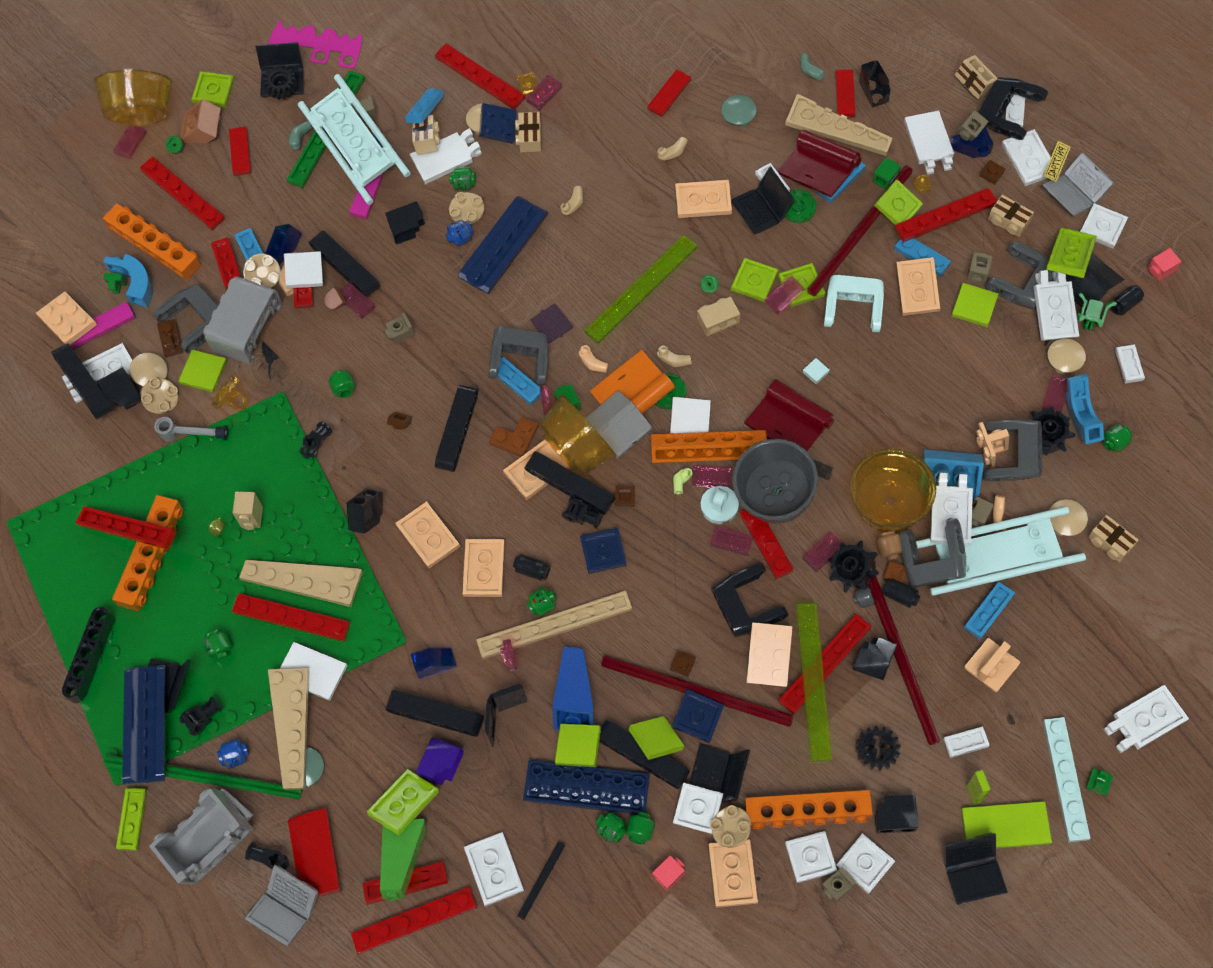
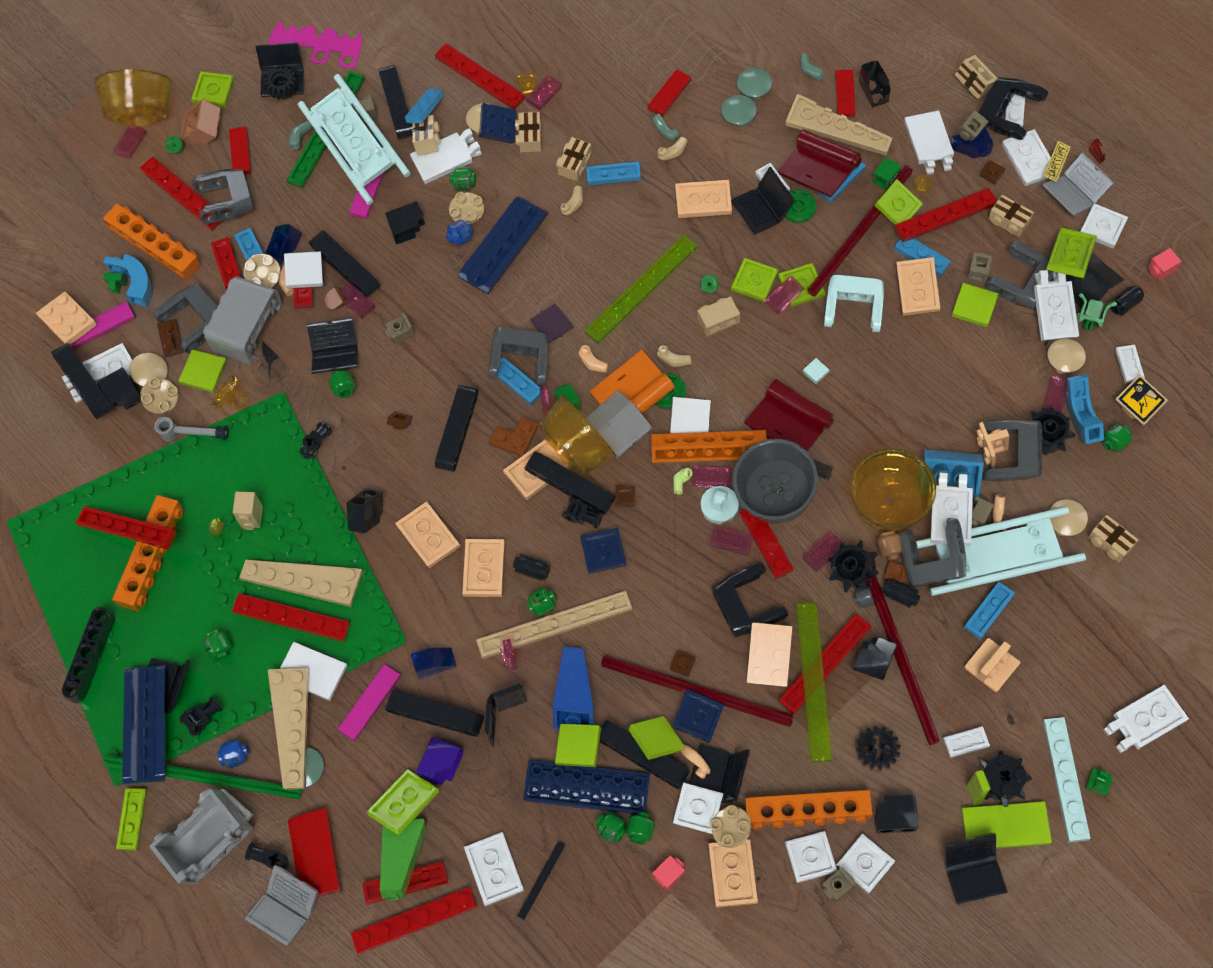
(239, 192): none -> dark grey connector
(333, 345): none -> black piece
(369, 703): none -> dark pink tile
(395, 101): none -> black beam
(574, 158): none -> tan brick
(613, 173): none -> dark azure plate
(663, 129): none -> sand green arm
(697, 760): none -> light nougat arm
(754, 83): none -> sand green dish
(1015, 778): none -> black brick
(1096, 152): none -> clear red tile
(1141, 400): none -> piece

